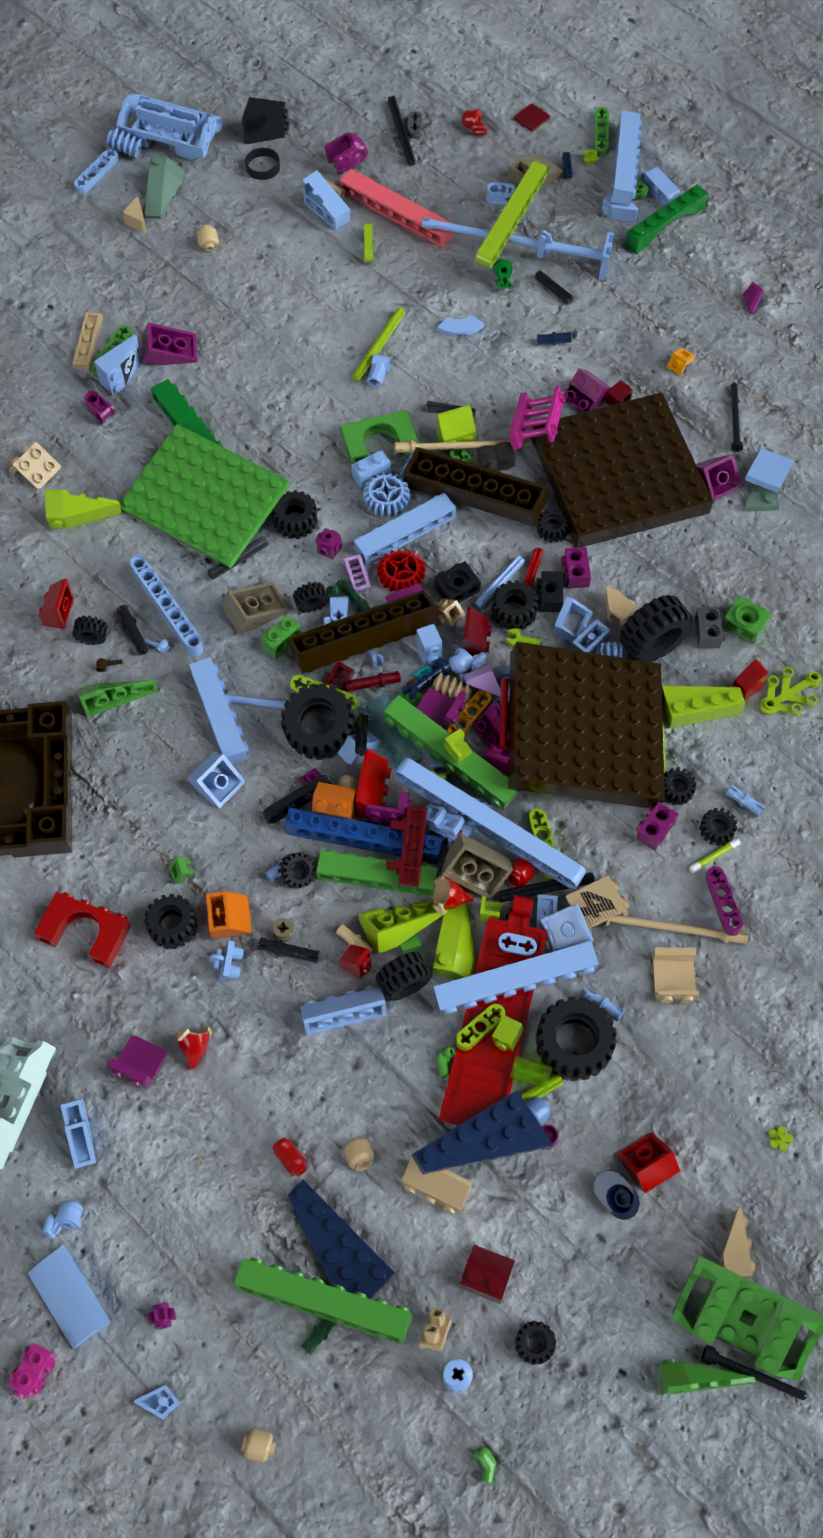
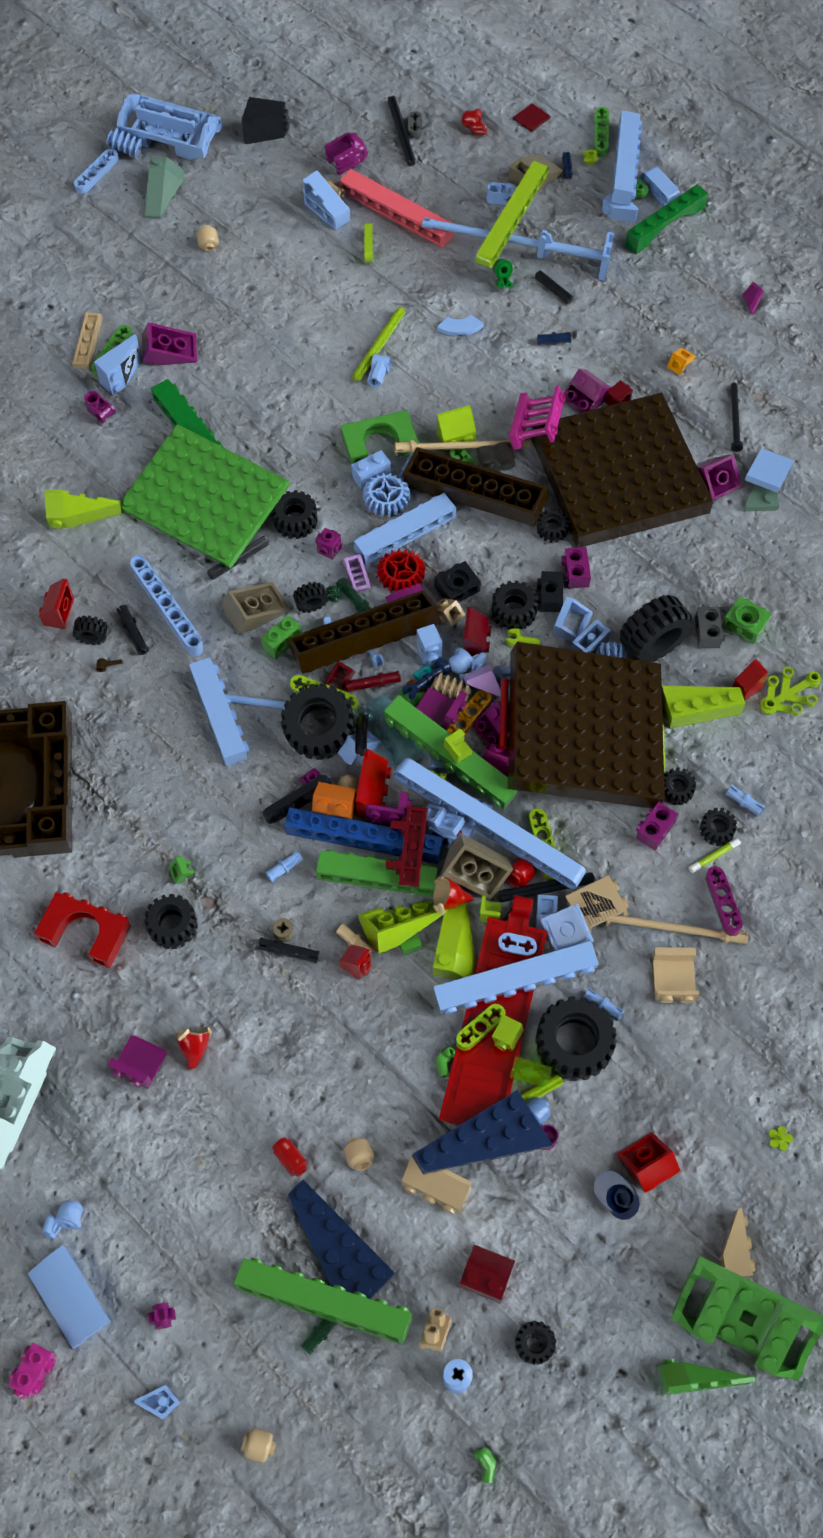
(35, 465): tan bracket -> none
(78, 1133): light blue slope -> none
(105, 696): bright green wedge -> none
(134, 217): tan slope -> none
(162, 647): light blue hand -> none
(216, 779): light blue slope -> none
(228, 914): orange slope -> none
(230, 953): light blue hips -> none
(266, 174): black tyre -> none
(285, 870): black tyre -> none
(339, 607): light blue piece -> none
(343, 1010): light blue slope -> none
(403, 976): black tyre -> none
(443, 407): black axle -> none
(505, 576): light blue axle -> none
(533, 566): red axle -> none
(618, 606): tan slope -> none
(711, 1356): black piece -> none

